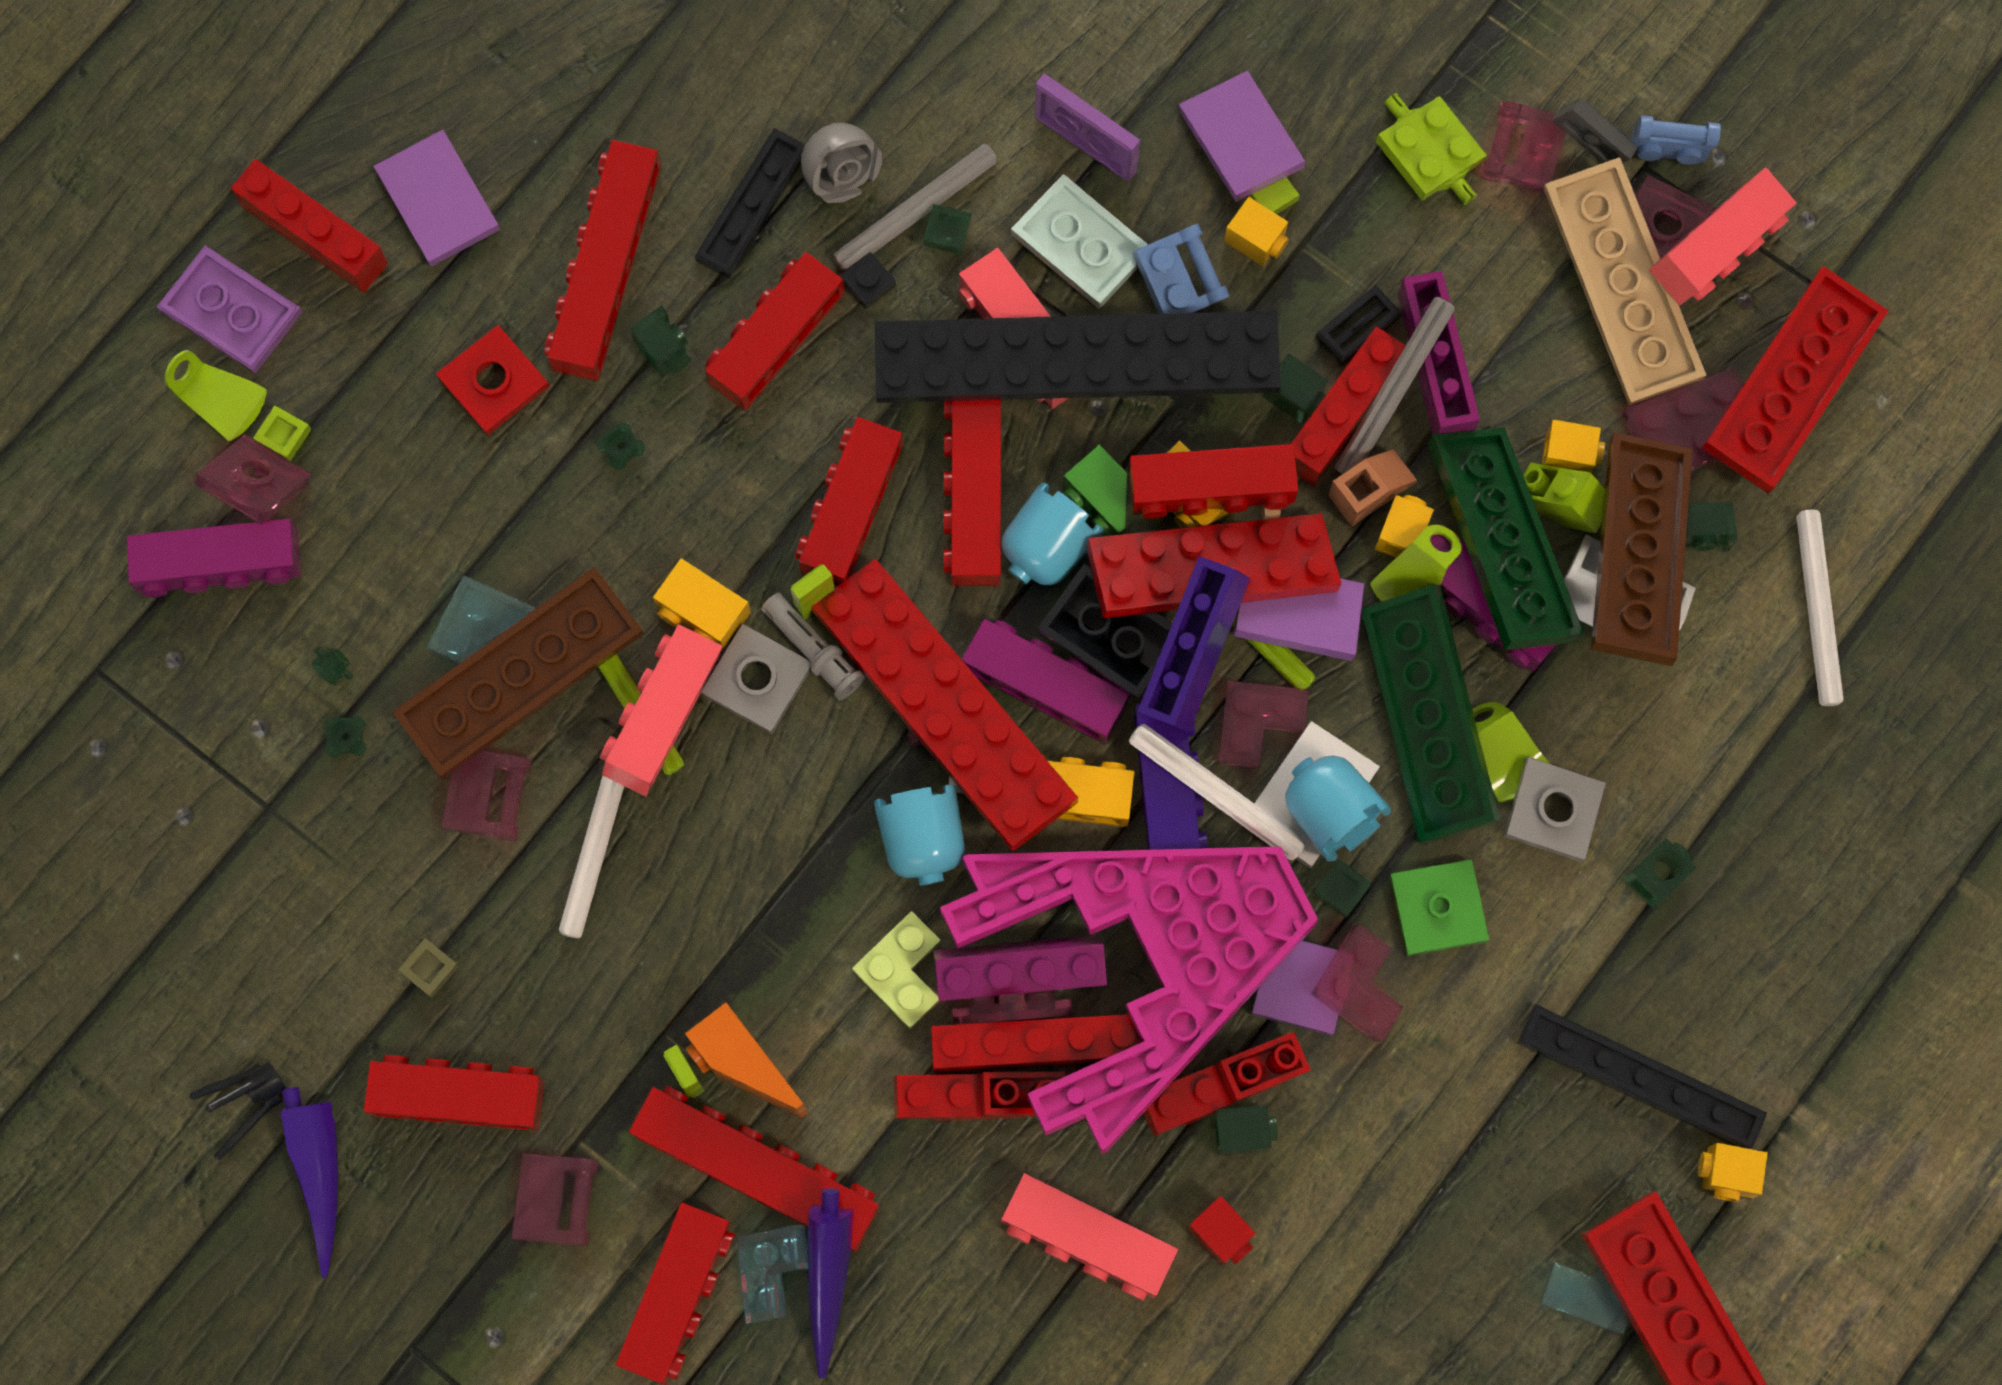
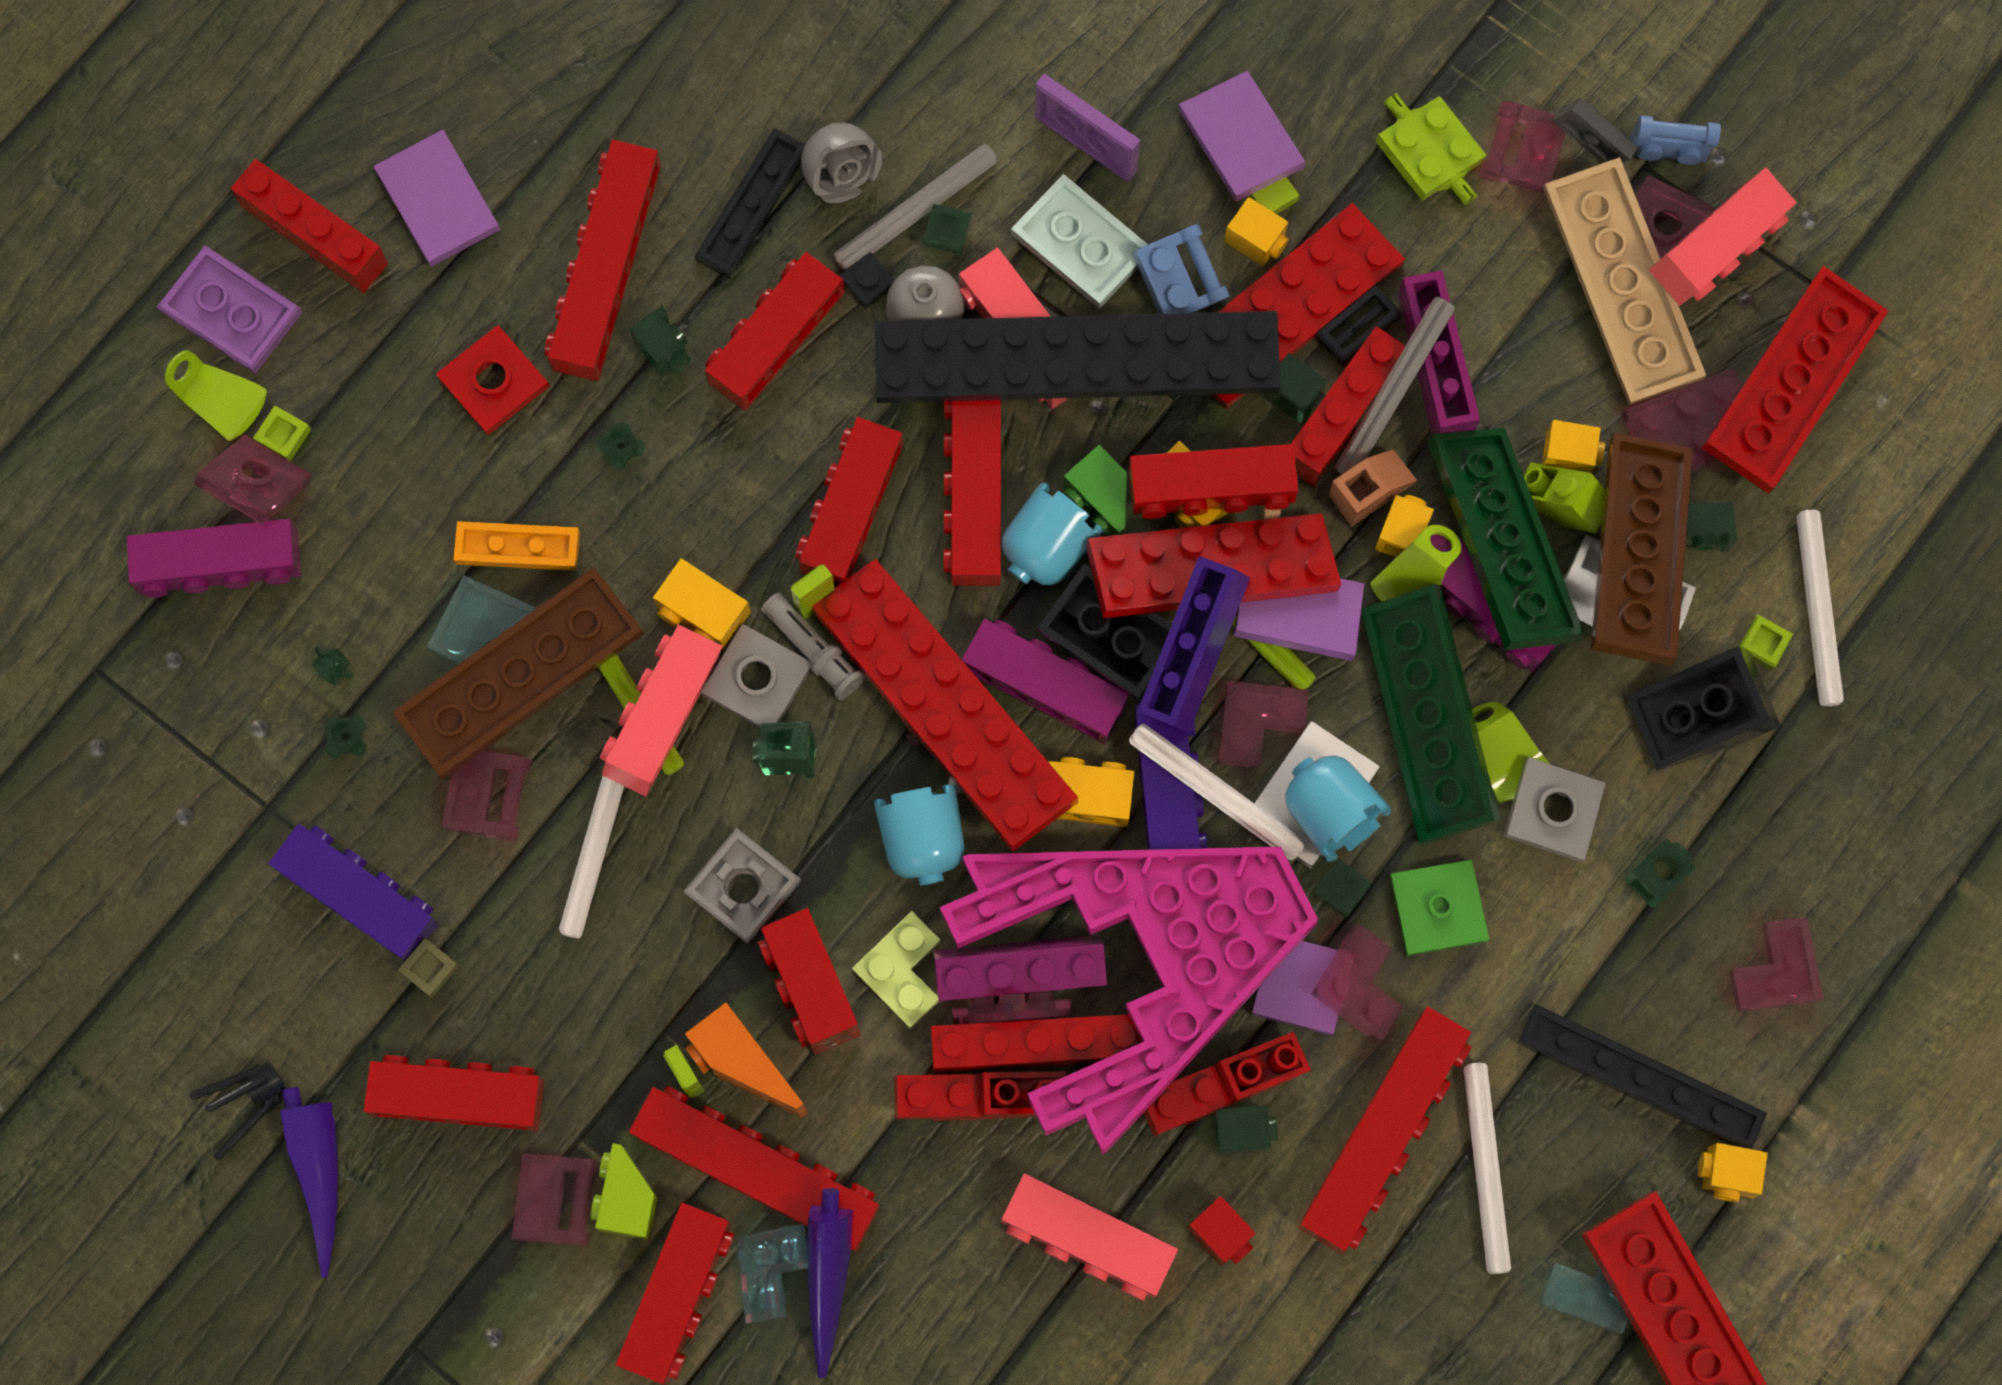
(353, 892): none -> dark purple brick
(516, 546): none -> light orange plate
(627, 1198): none -> lime slope
(737, 857): none -> light grey piece
(786, 749): none -> clear green brick
(808, 982): none -> red brick
(924, 295): none -> light grey cylinder
(1319, 281): none -> red plate
(1385, 1130): none -> red brick
(1487, 1168): none -> white axle
(1703, 709): none -> black slope
(1765, 642): none -> lime tile
(1789, 977): none -> clear pink plate

